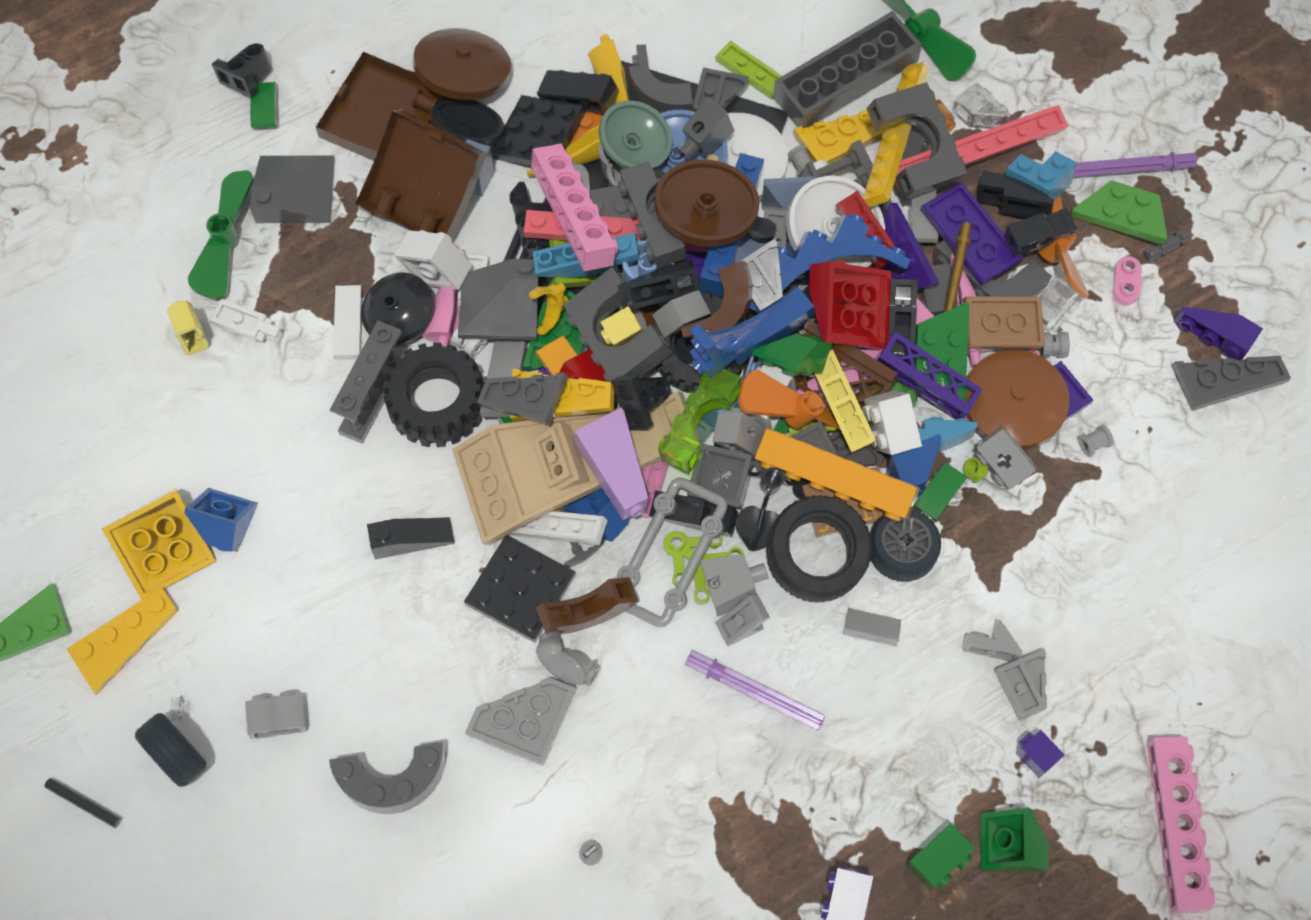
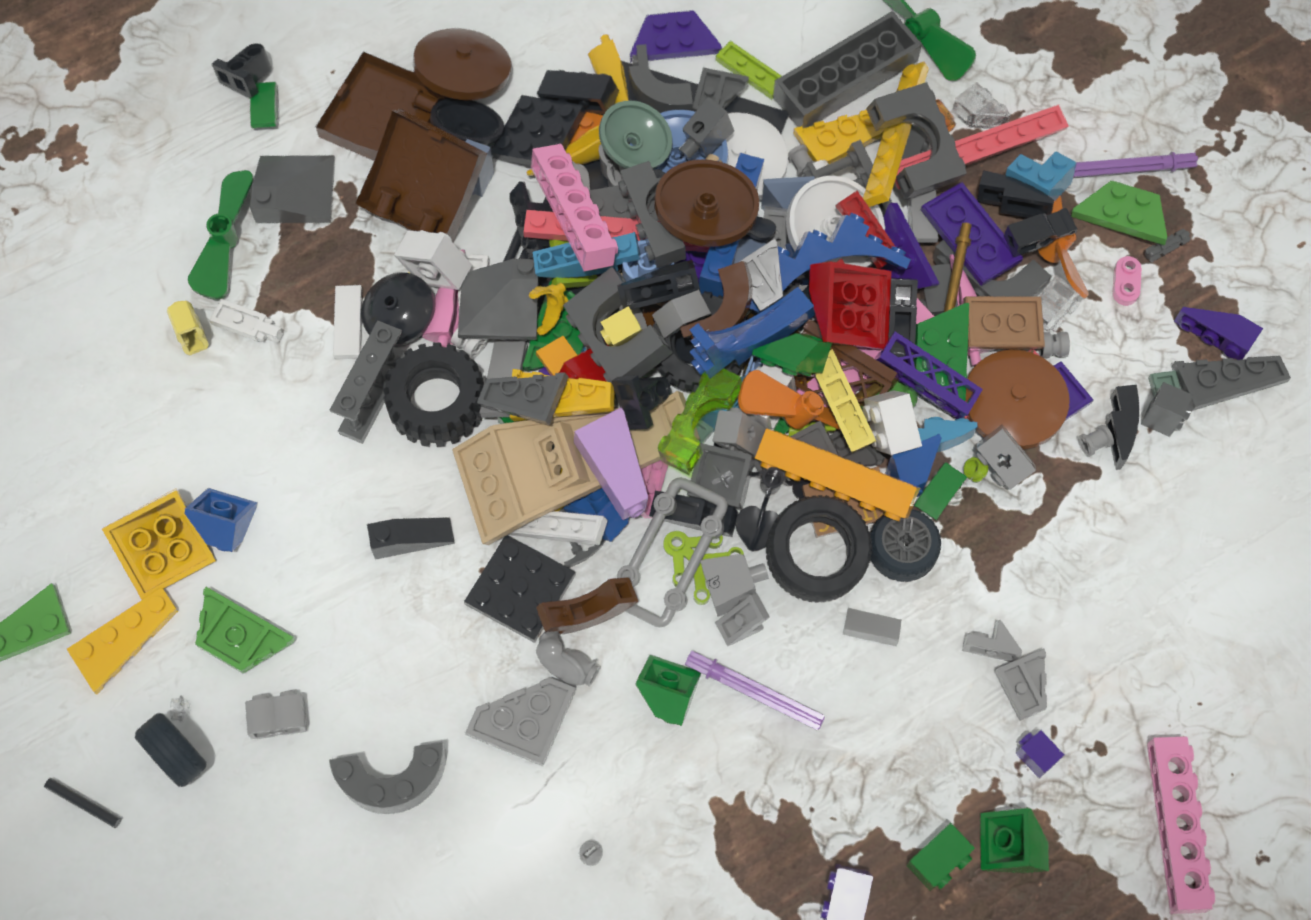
(237, 634): none -> bright green wing
(667, 688): none -> green slope
(675, 36): none -> dark purple wing
(1123, 422): none -> black slope
(1157, 379): none -> sand green tile
(1168, 410): none -> dark grey brick

